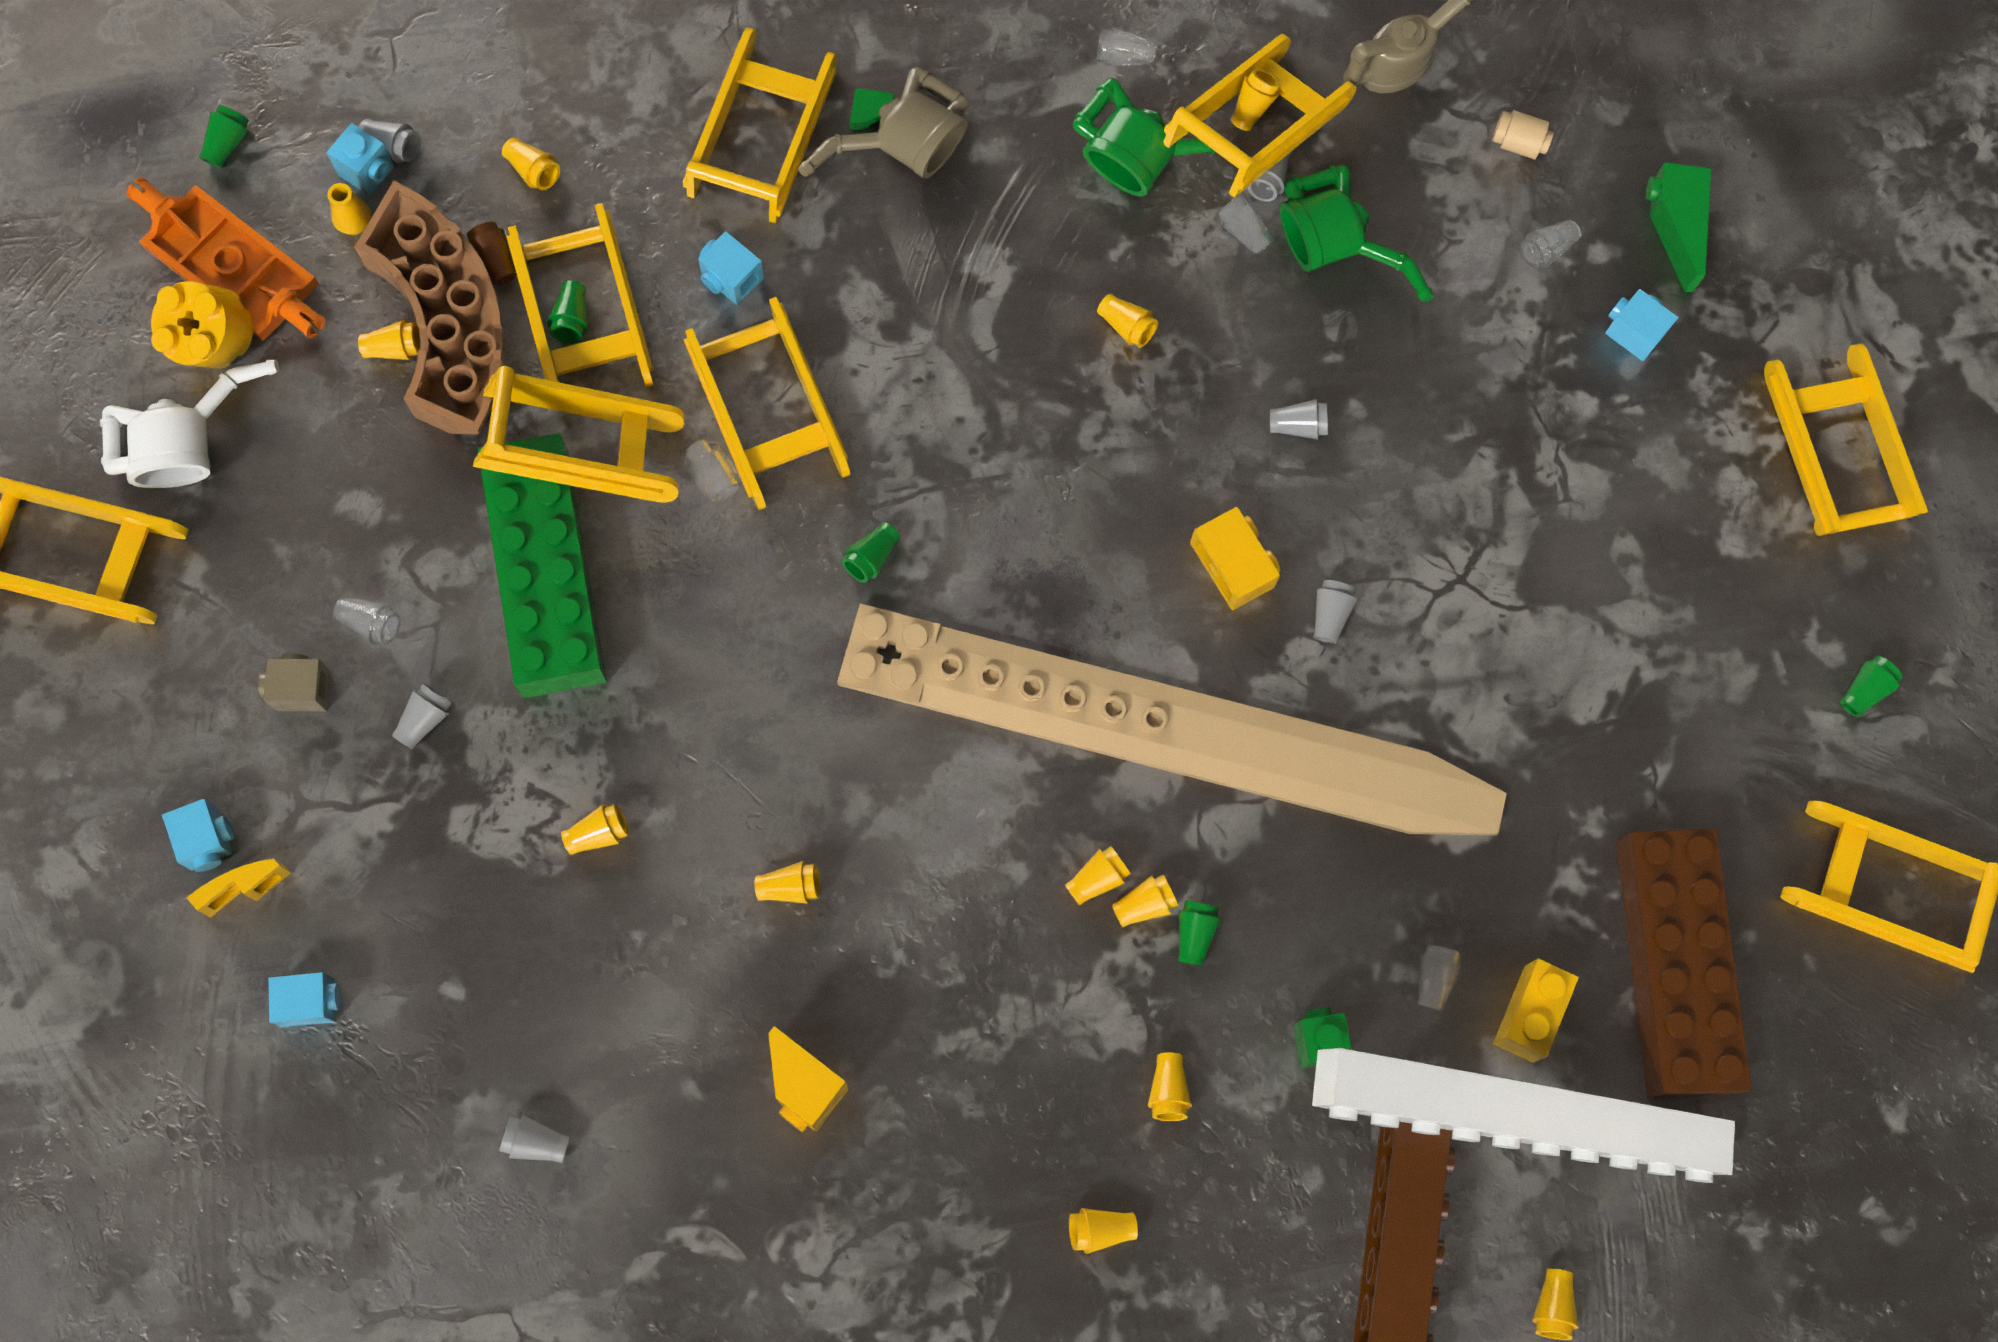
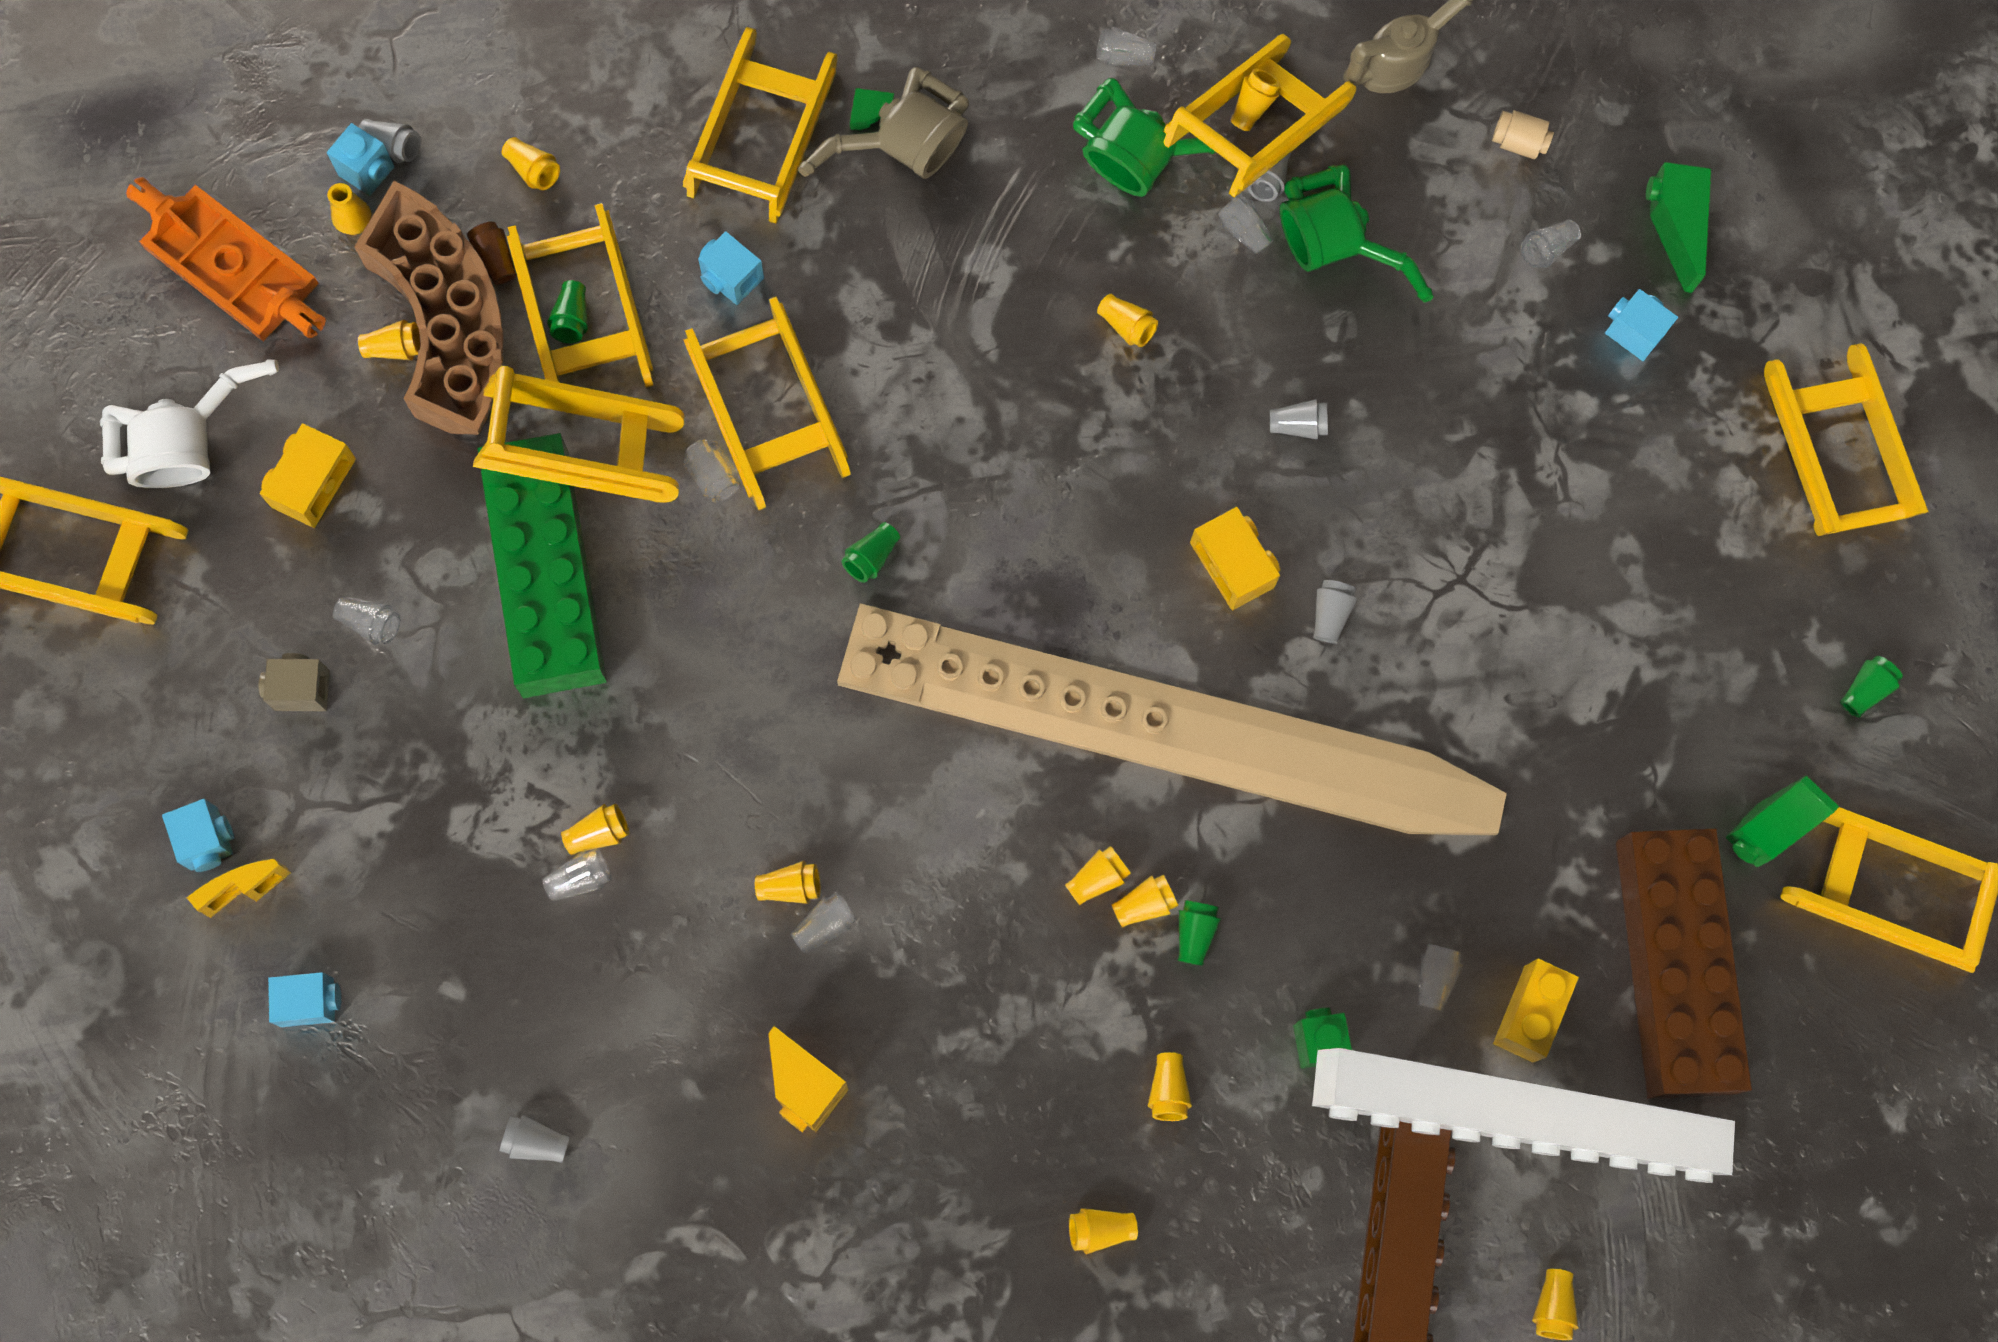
(200, 325): yellow brick -> none
(222, 136): green cone -> none
(307, 475): none -> yellow brick
(422, 713): light grey cone -> none
(578, 876): none -> clear cone
(823, 923): none -> clear cone
(1780, 821): none -> green slope

